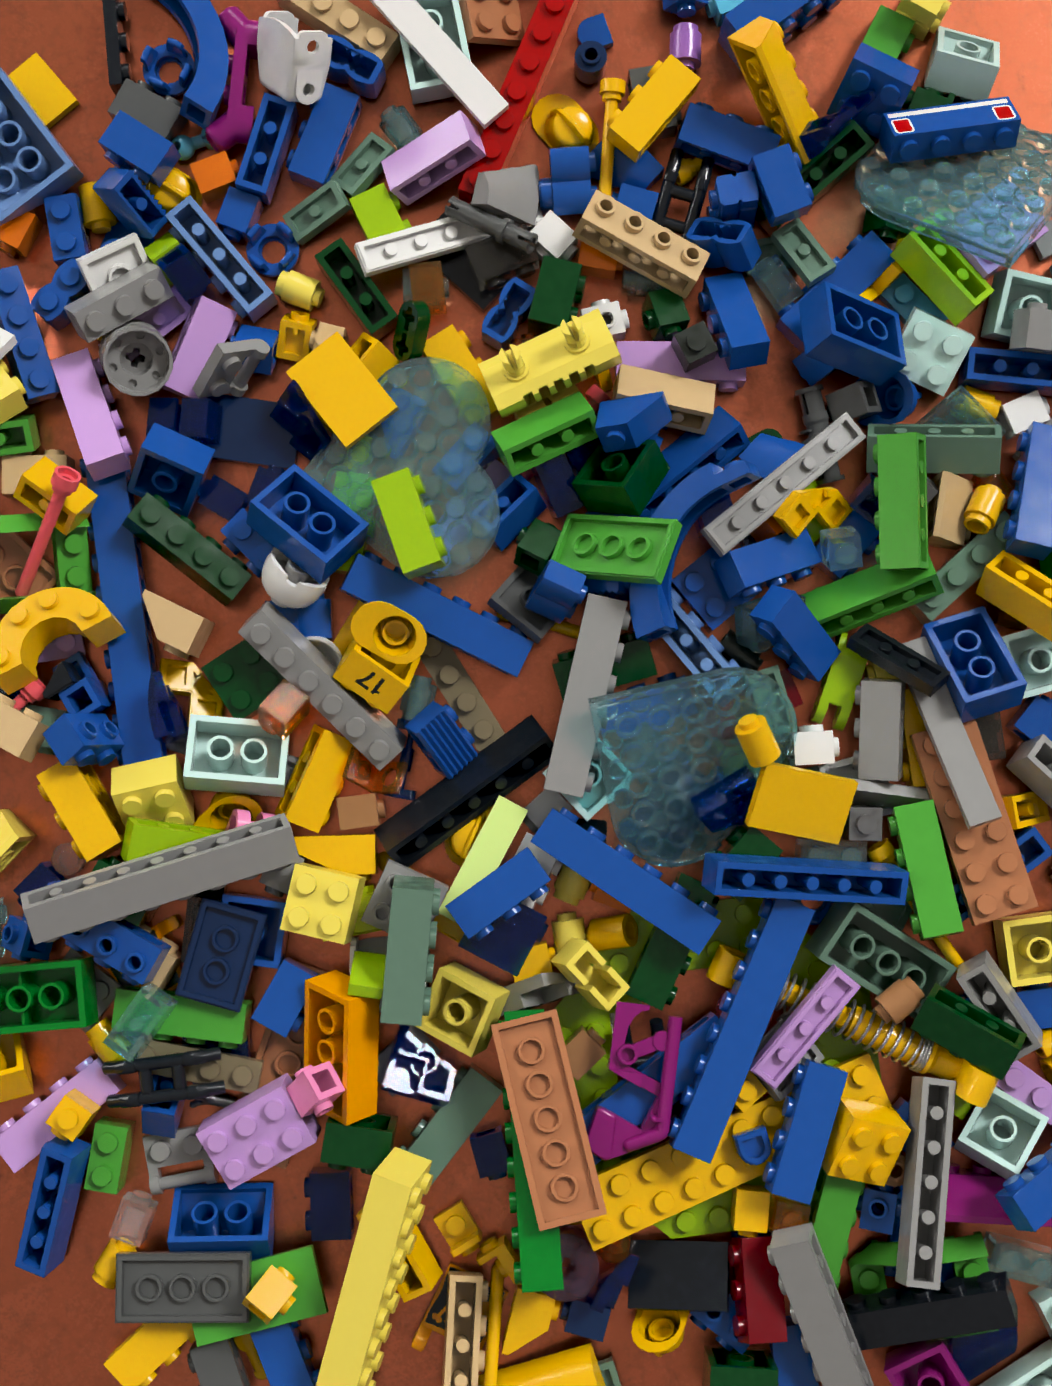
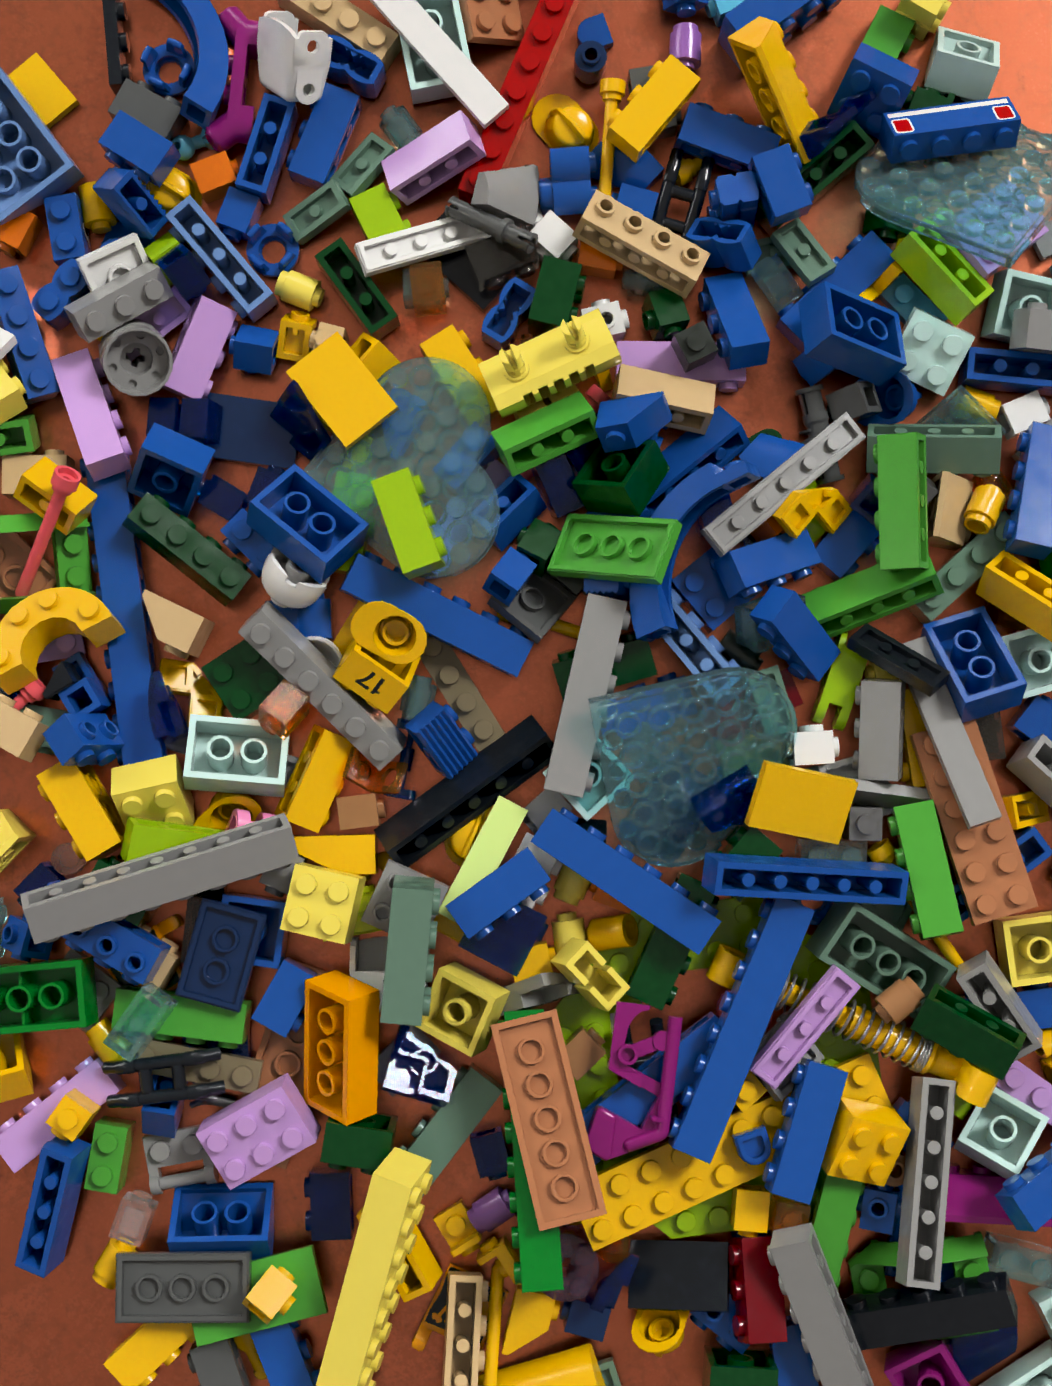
(223, 364): light grey plate -> none
(315, 1089): bright pink brick -> none
(367, 975): lime tile -> none
(411, 330): dark green beam -> none
(490, 1210): none -> medium lavender brick
(509, 576): none -> blue brick
(557, 592): blue brick -> none
(757, 740): yellow brick -> none
(841, 548): clear light blue brick -> none

